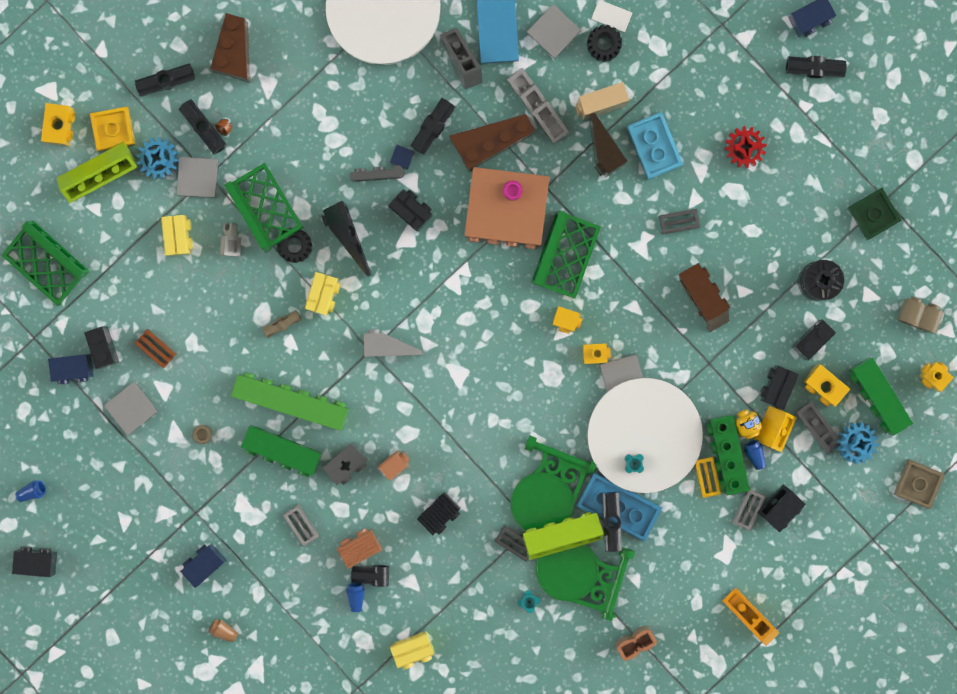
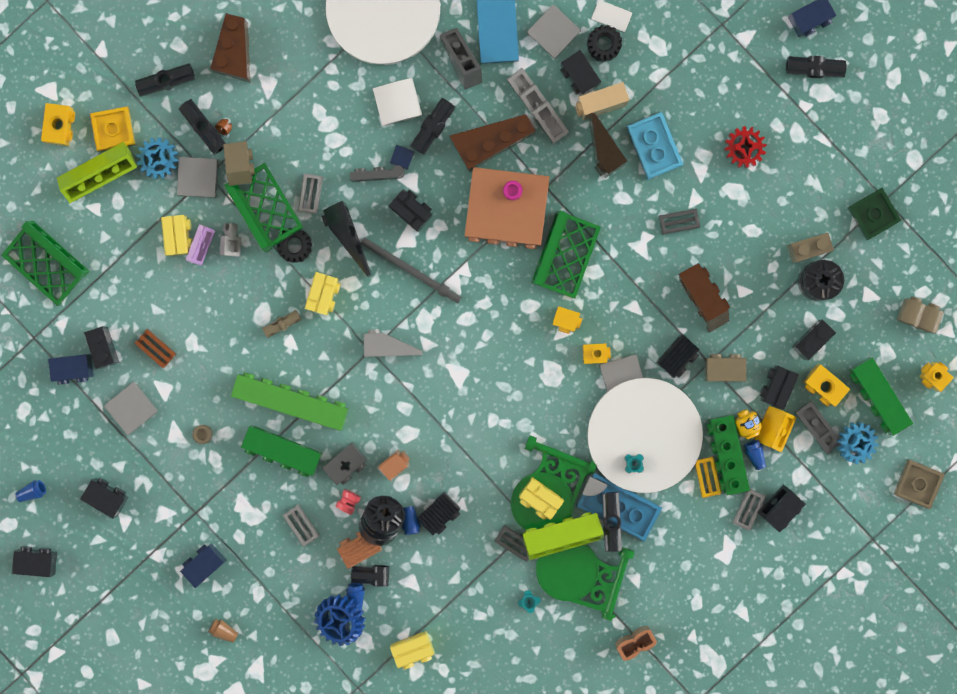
(104, 497): none -> black brick
(200, 245): none -> lavender tile
(238, 164): none -> dark tan brick
(303, 190): none -> light grey tile
(339, 629): none -> blue gear
(348, 501): none -> coral wheel
(377, 529): none -> black wheel
(397, 101): none -> white slope
(410, 524): none -> blue cone
(443, 290): none -> dark grey bar
(541, 499): none -> light yellow brick
(580, 74): none -> black brick
(593, 487): none -> light grey tile
(677, 356): none -> black brick
(725, 368): none -> dark tan brick
(750, 616): light orange slope -> none
(810, 247): none -> dark tan brick

